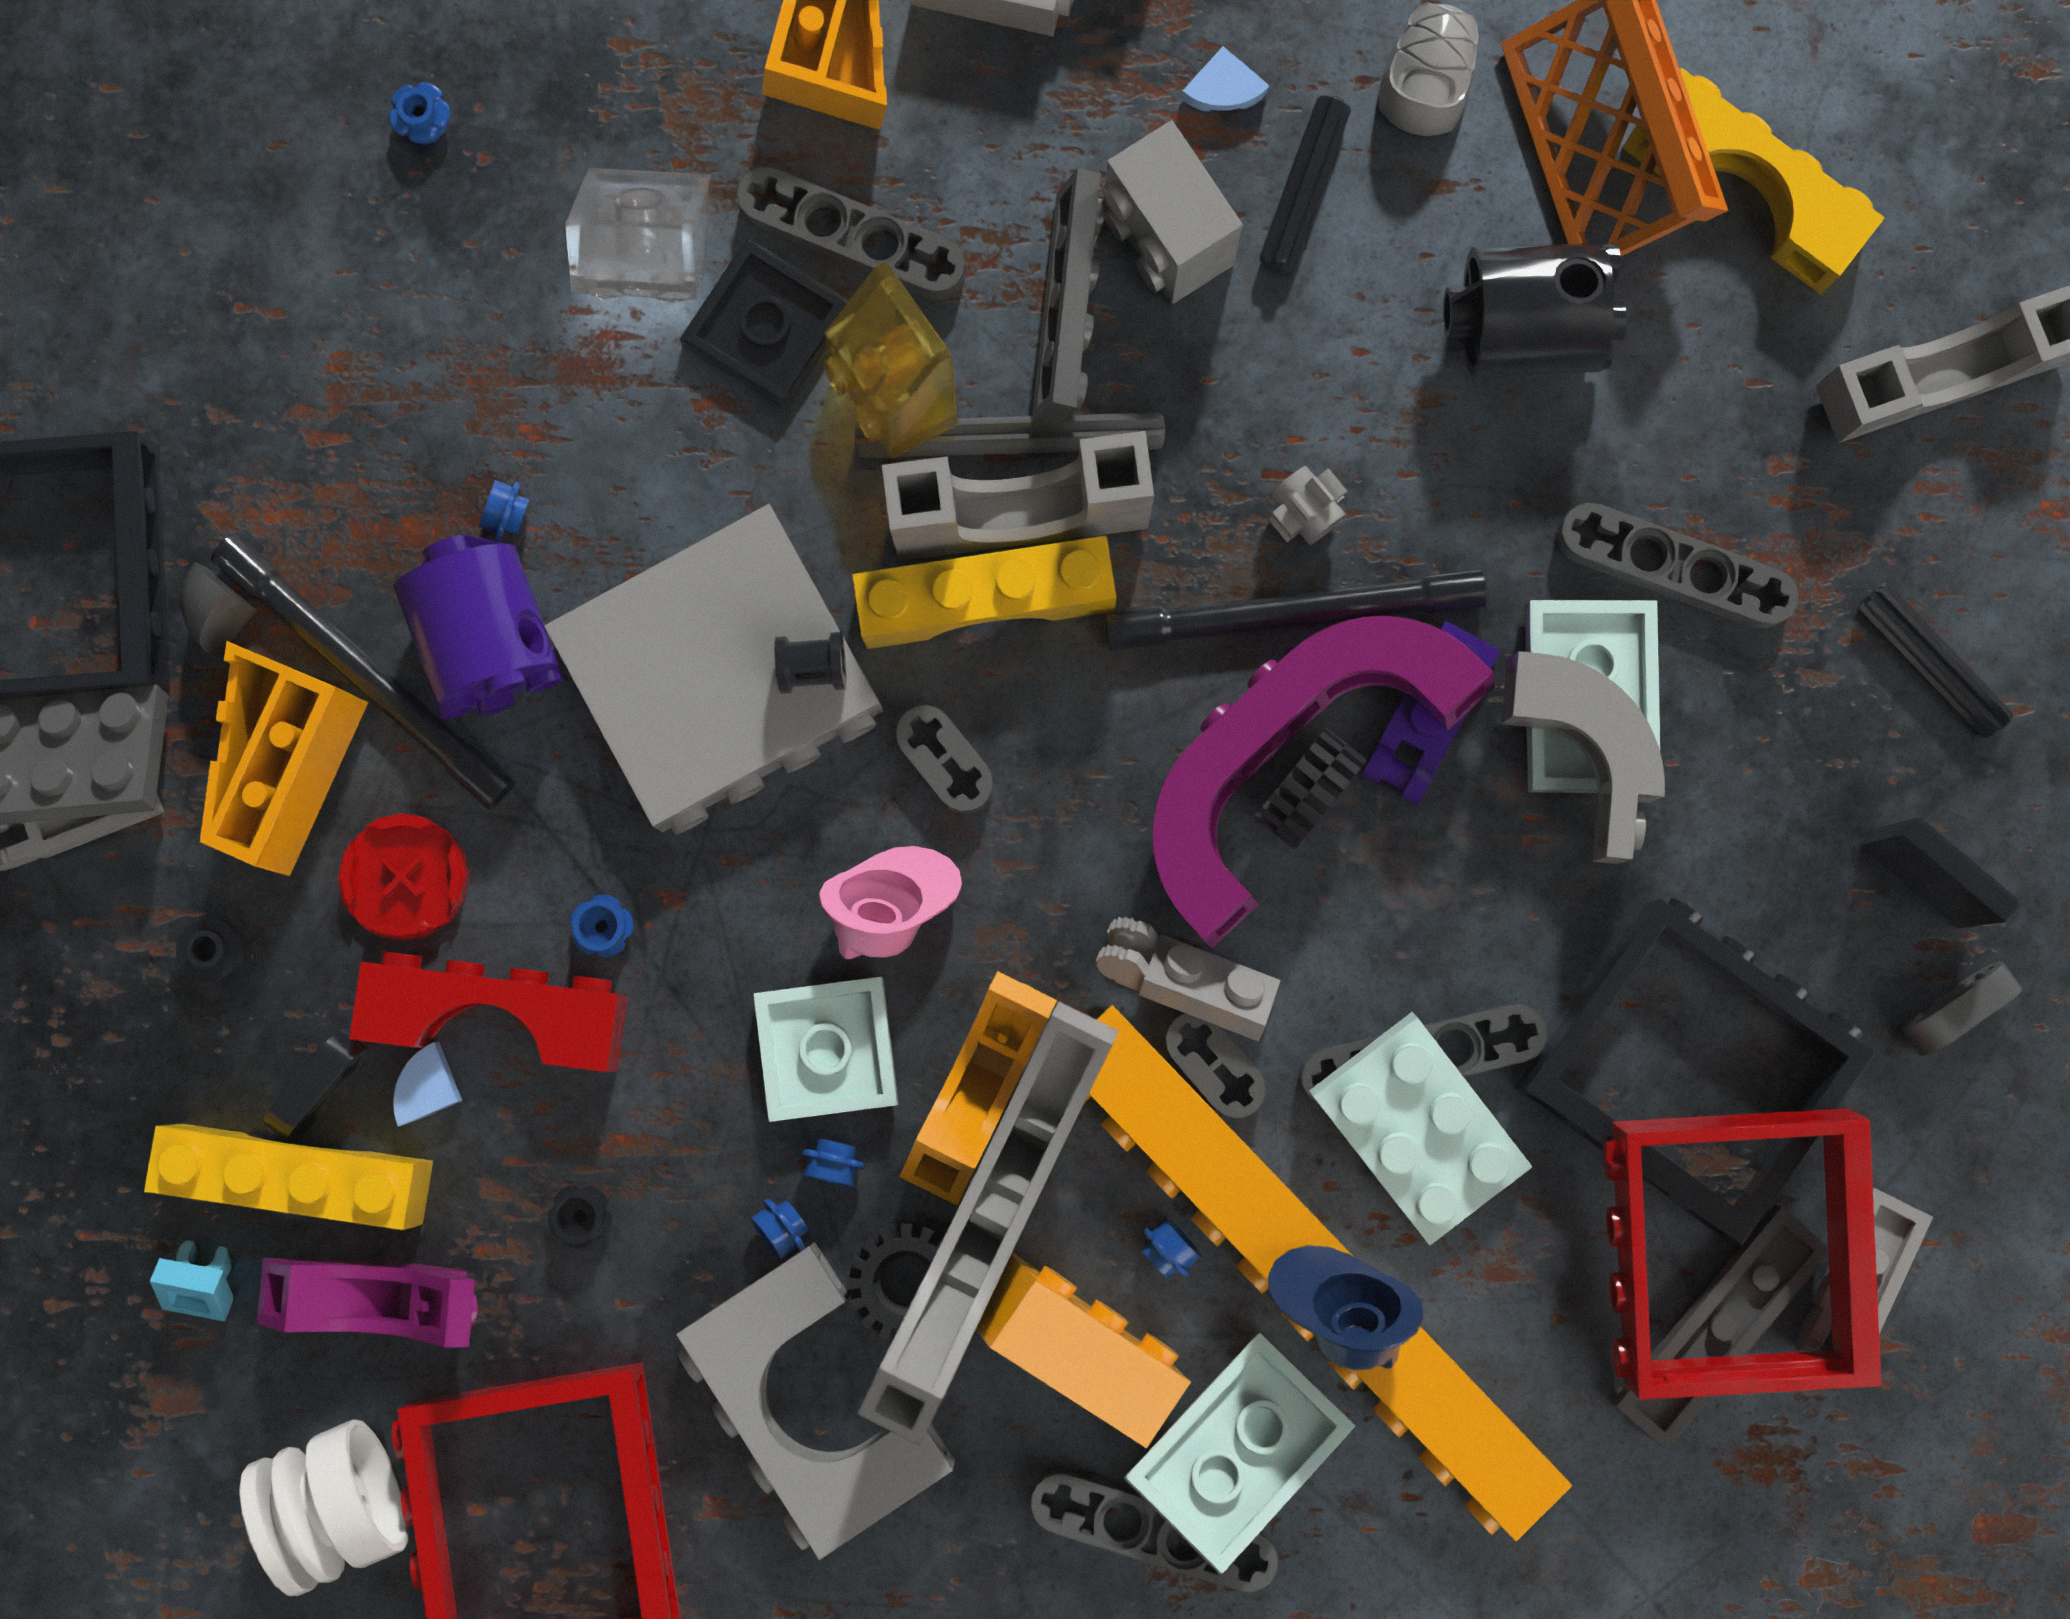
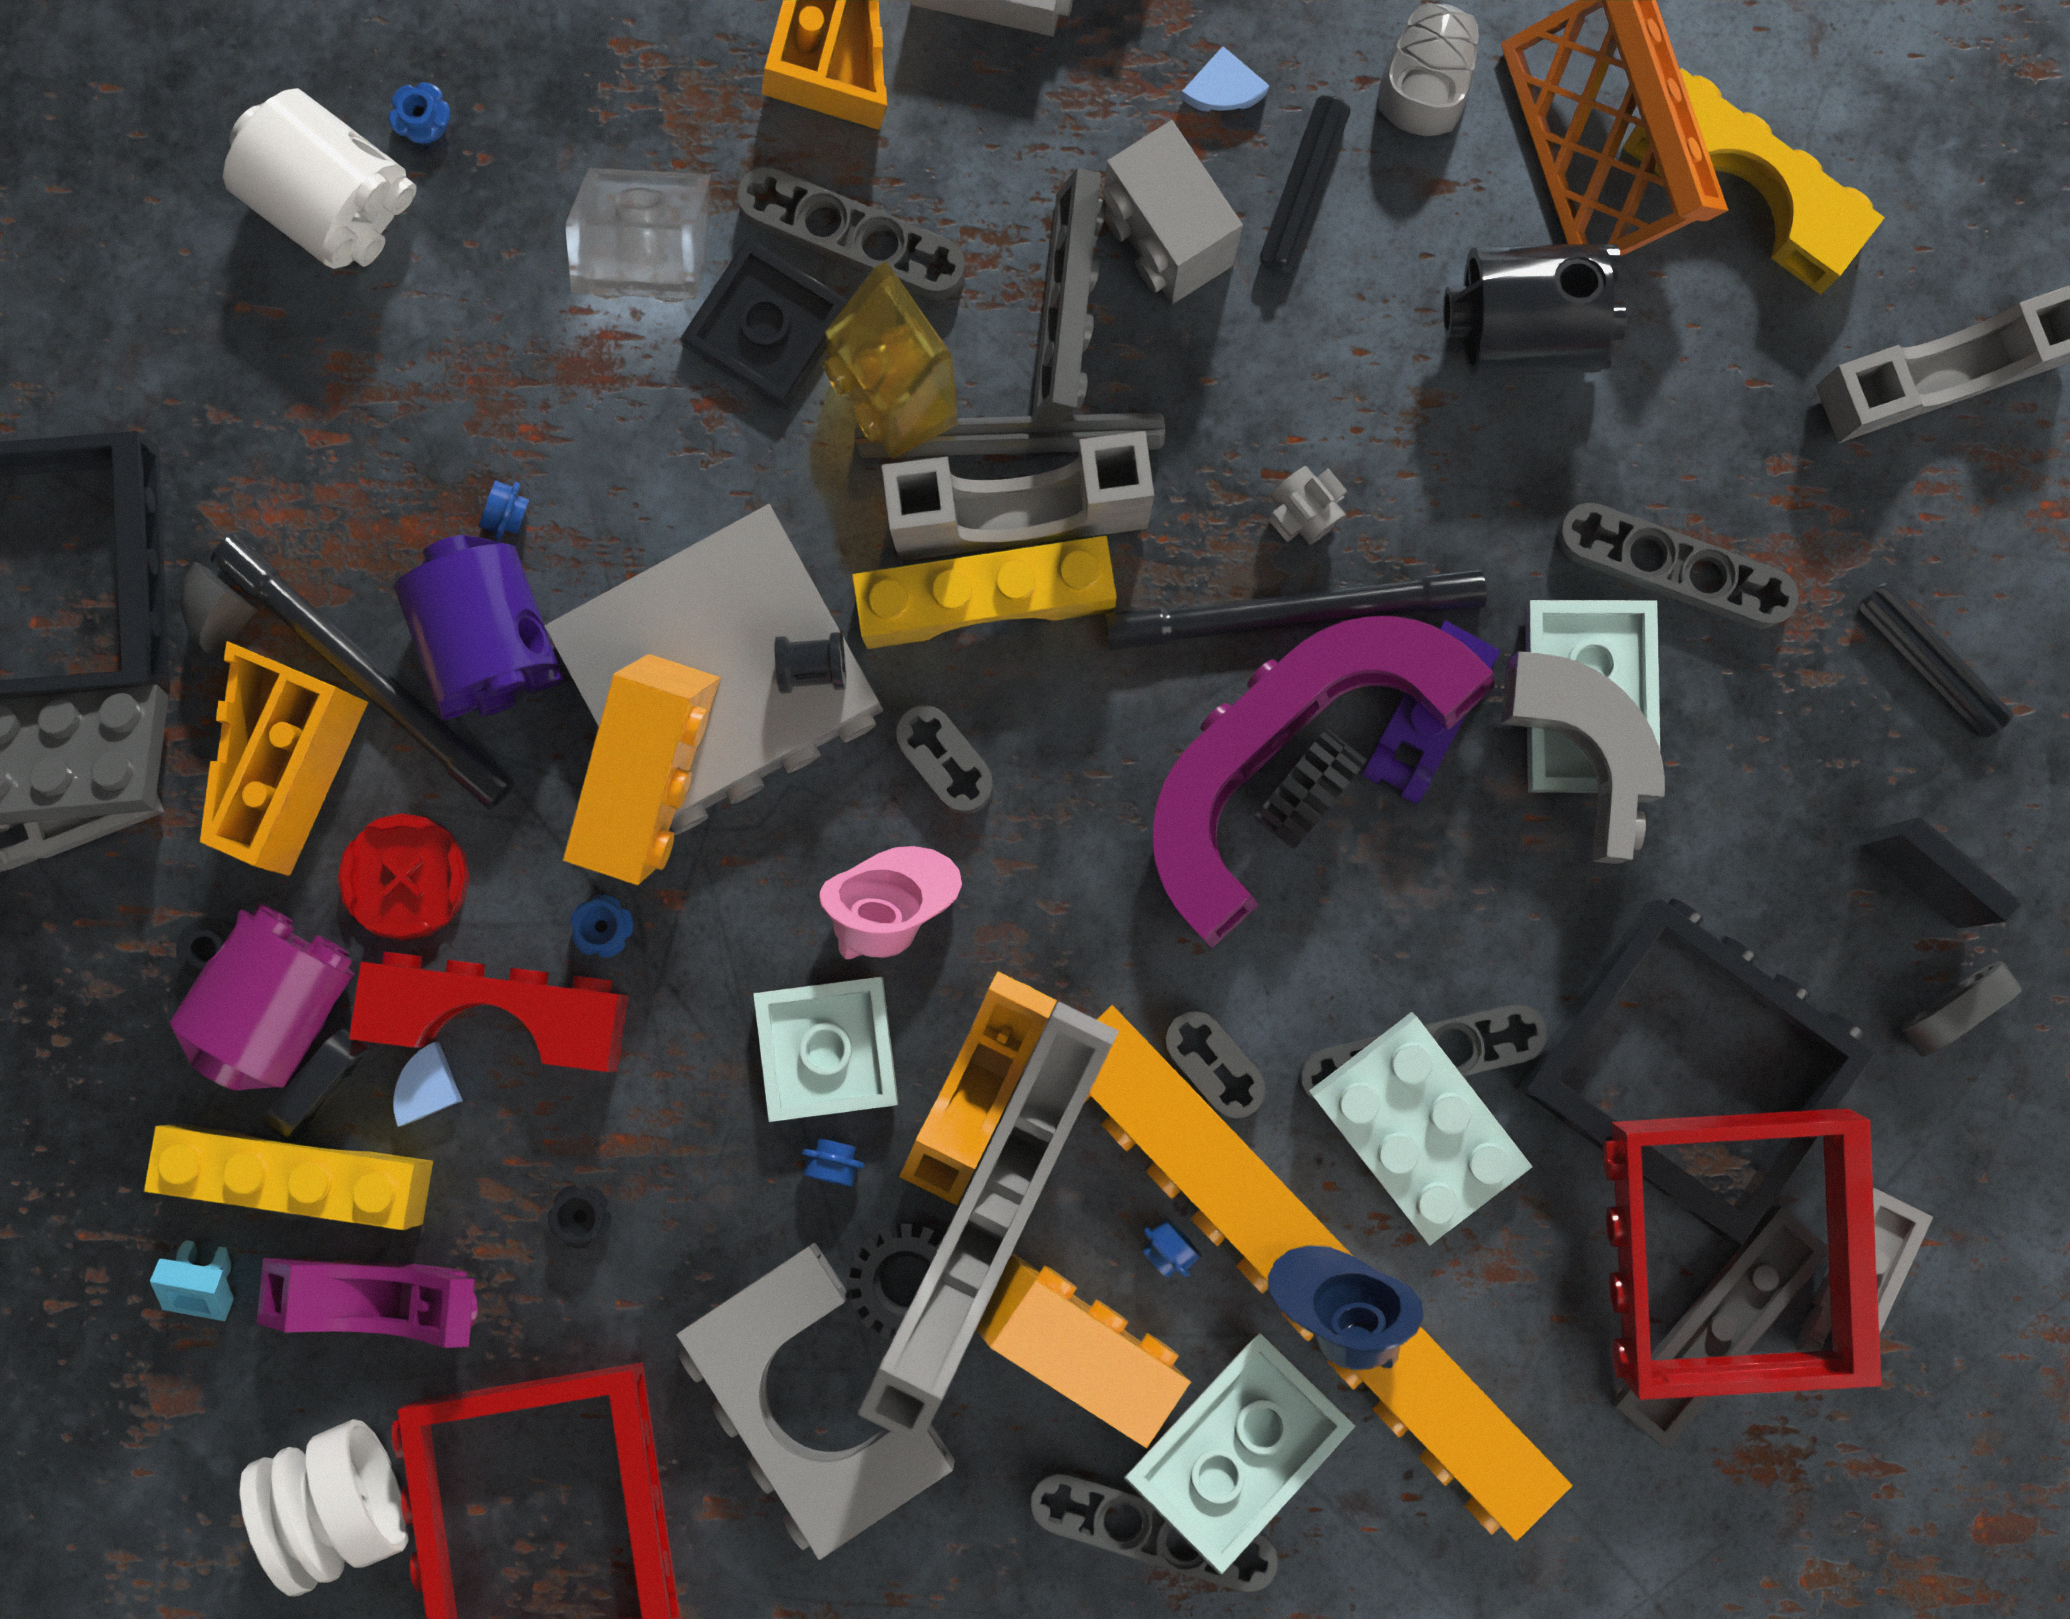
(260, 1002): none -> magenta cylinder
(315, 178): none -> white cylinder
(640, 768): none -> light orange wedge
(780, 1228): blue plate -> none
(1187, 978): light grey hinge -> none

